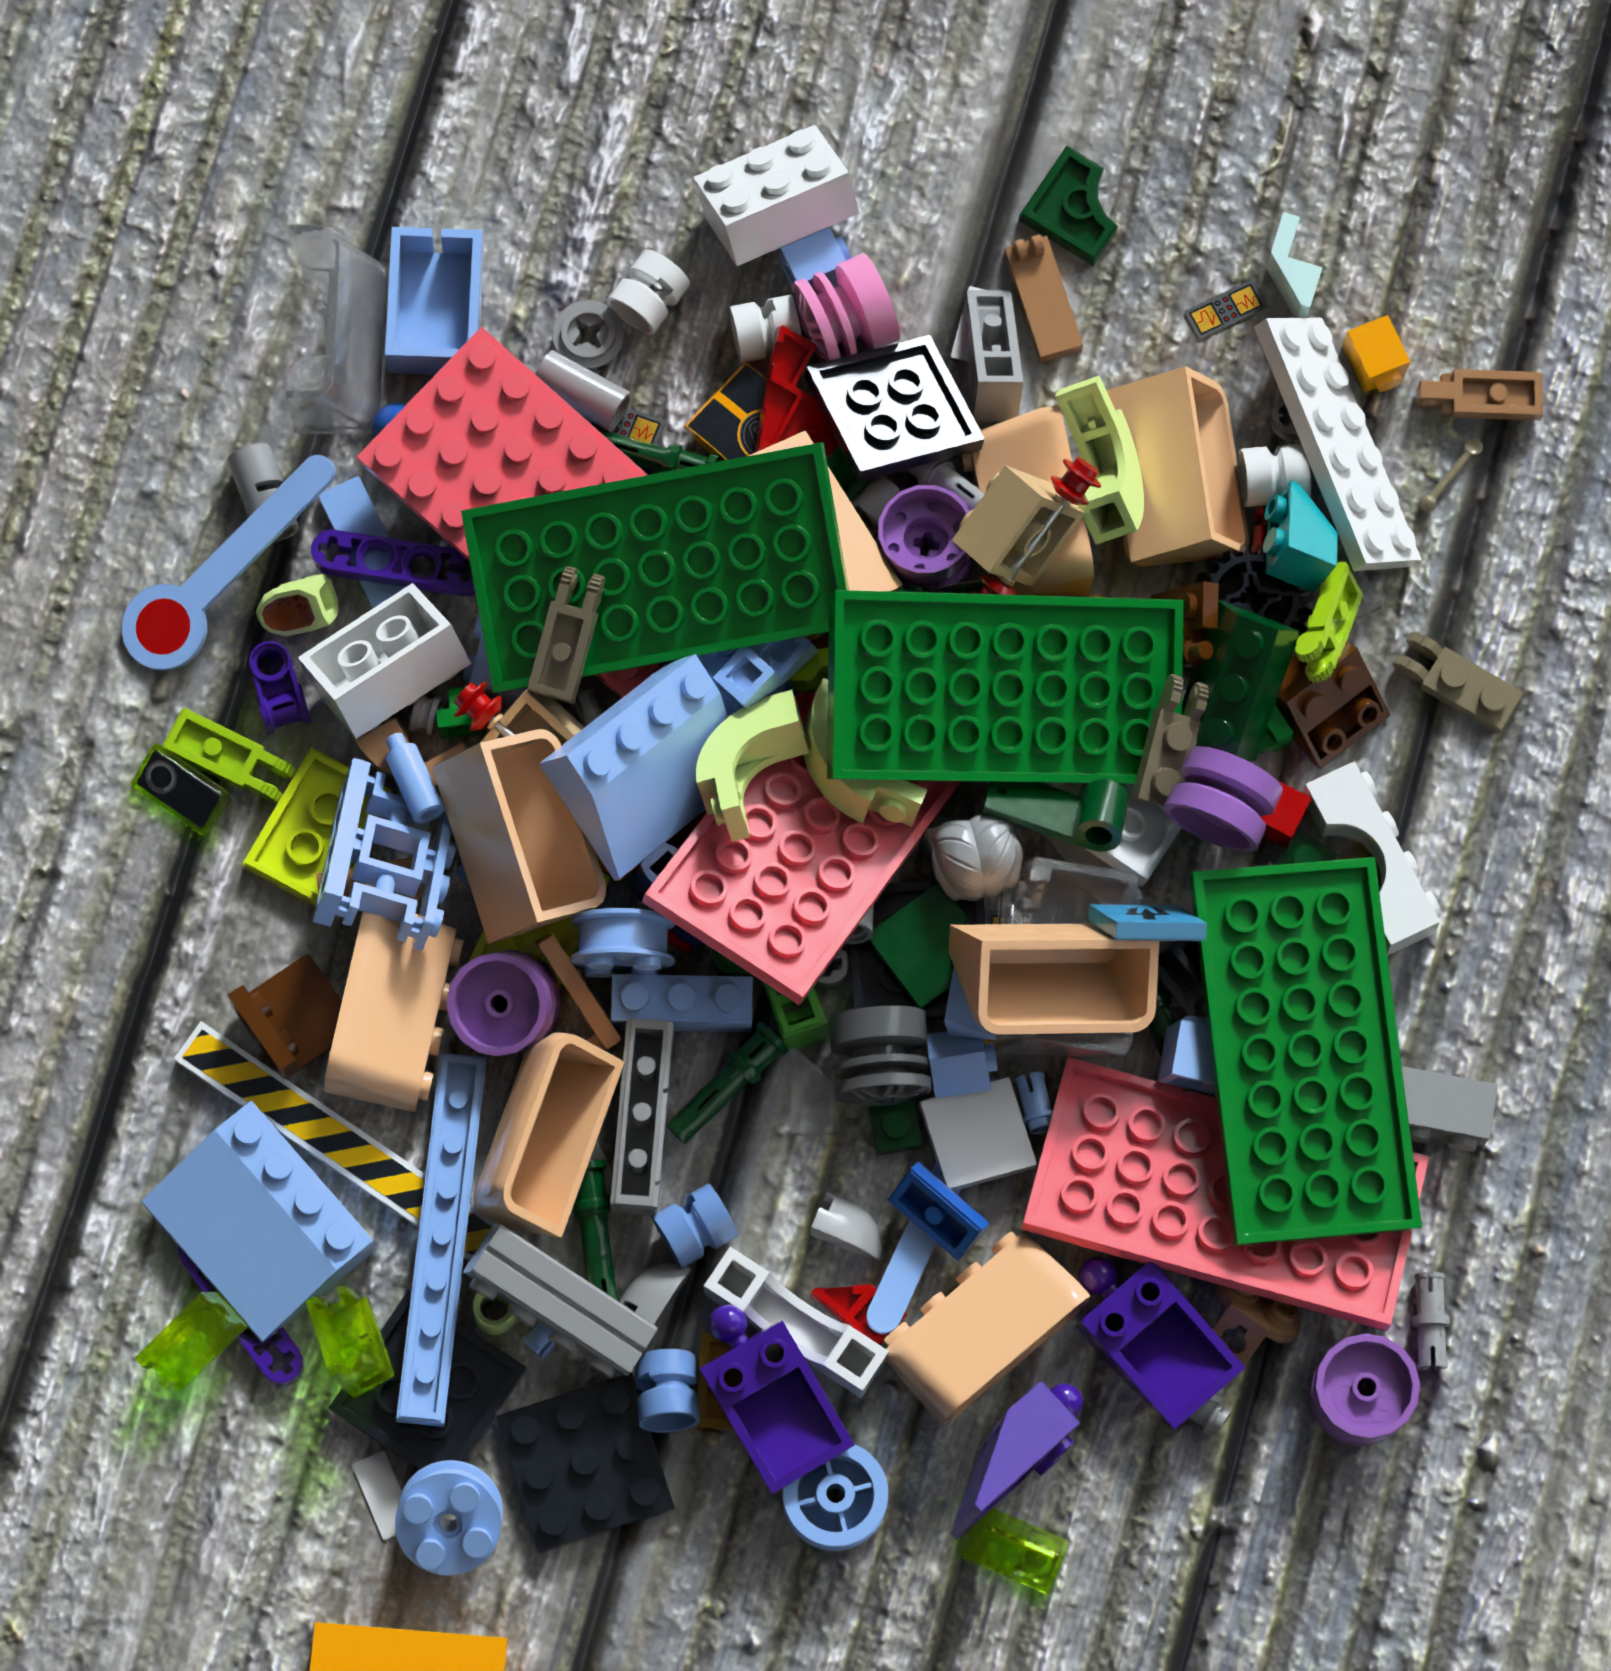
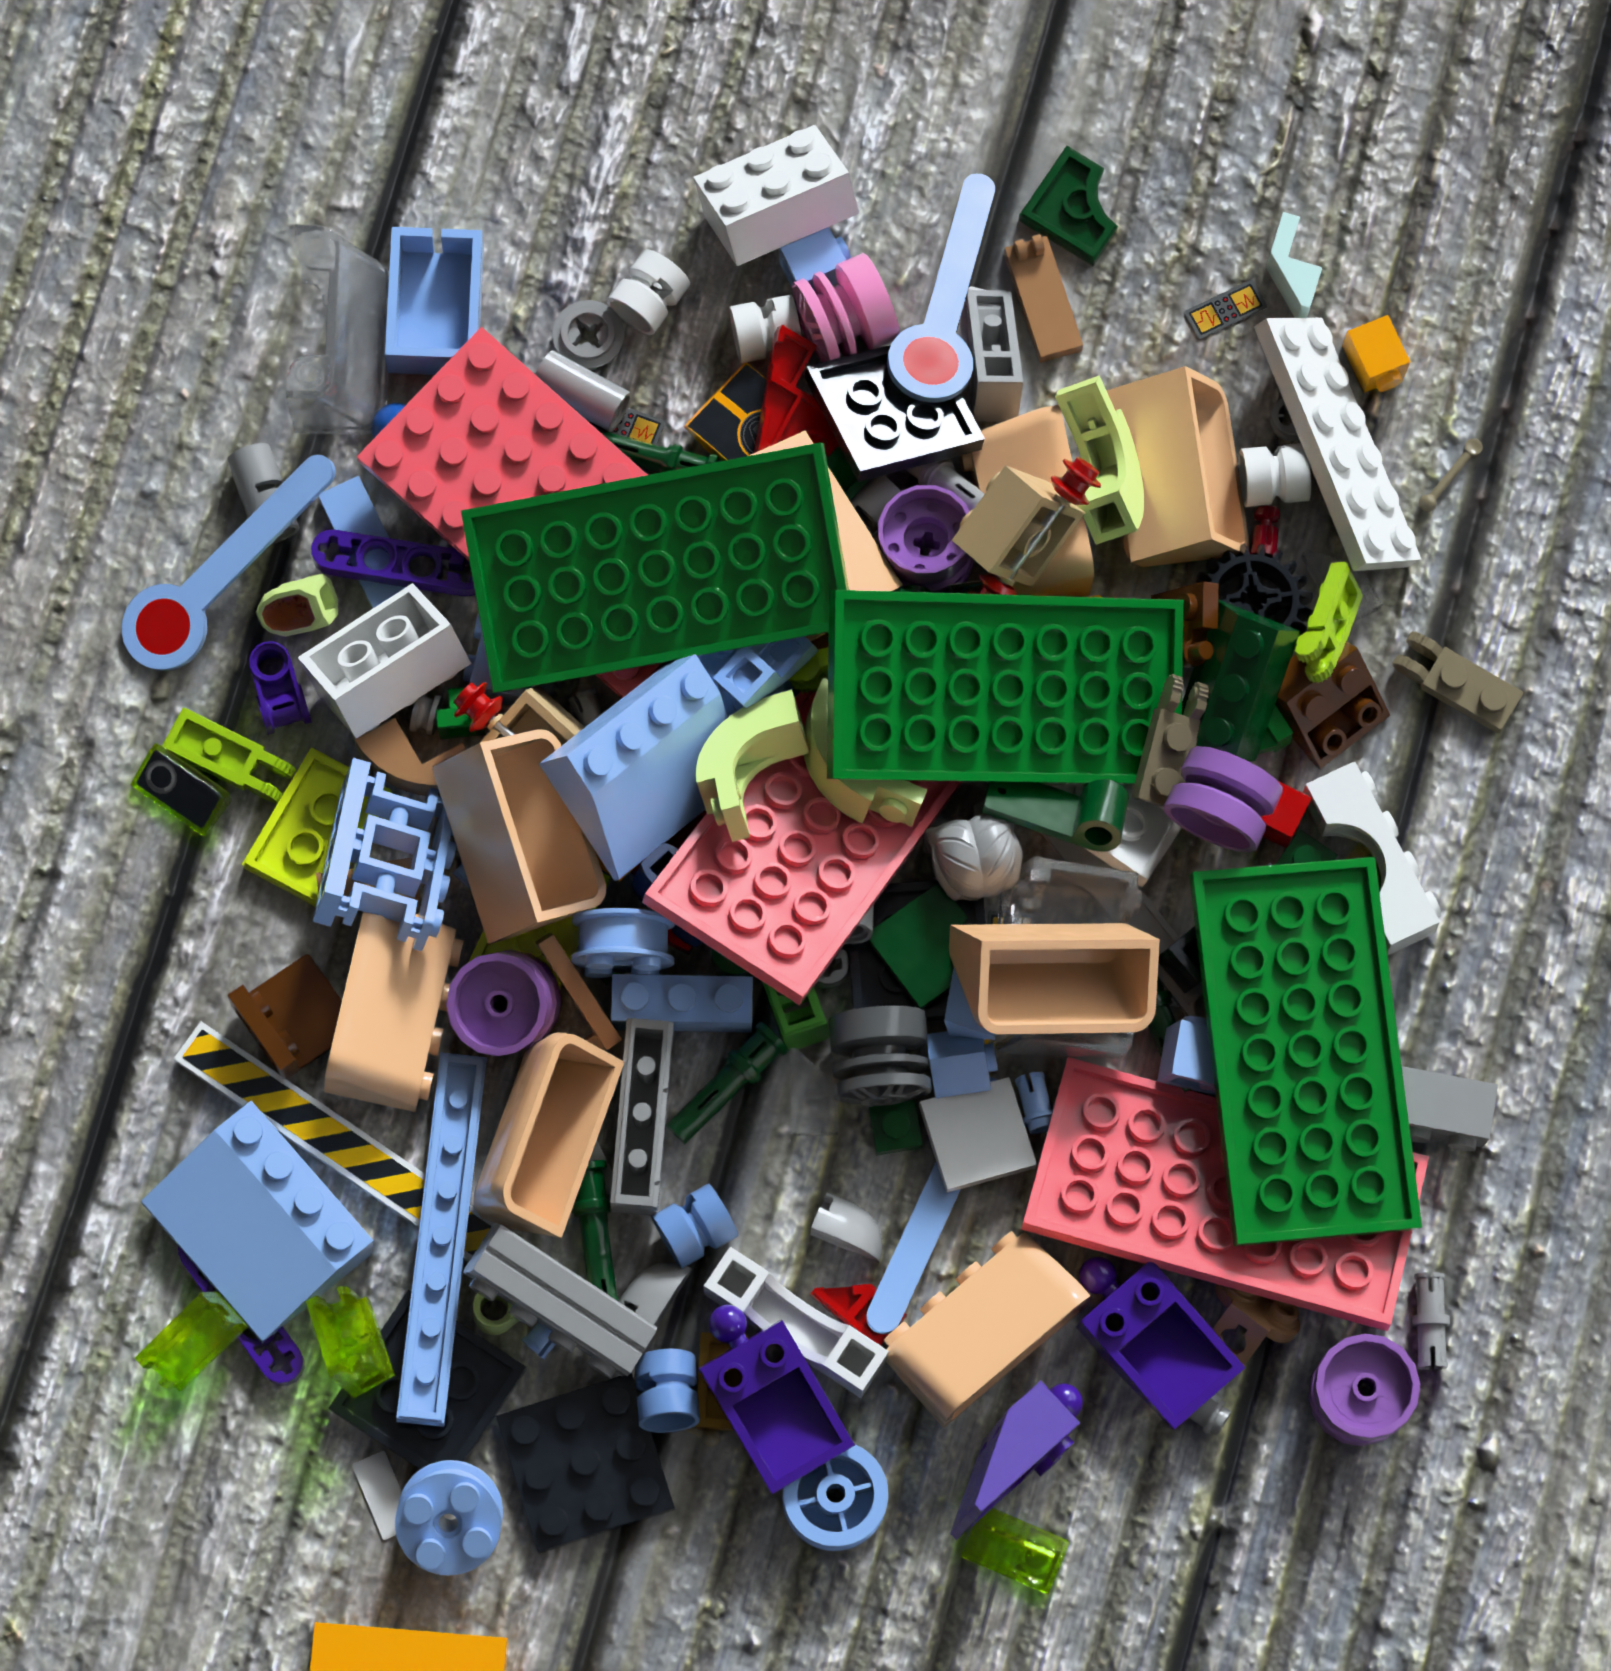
(413, 779): light blue cylinder -> none
(566, 639): dark tan hinge -> none
(930, 357): none -> light blue piece
(938, 1211): blue brick -> none
(1147, 922): dark azure tile -> none
(1298, 539): teal slope -> none
(1485, 394): medium nougat hinge -> none

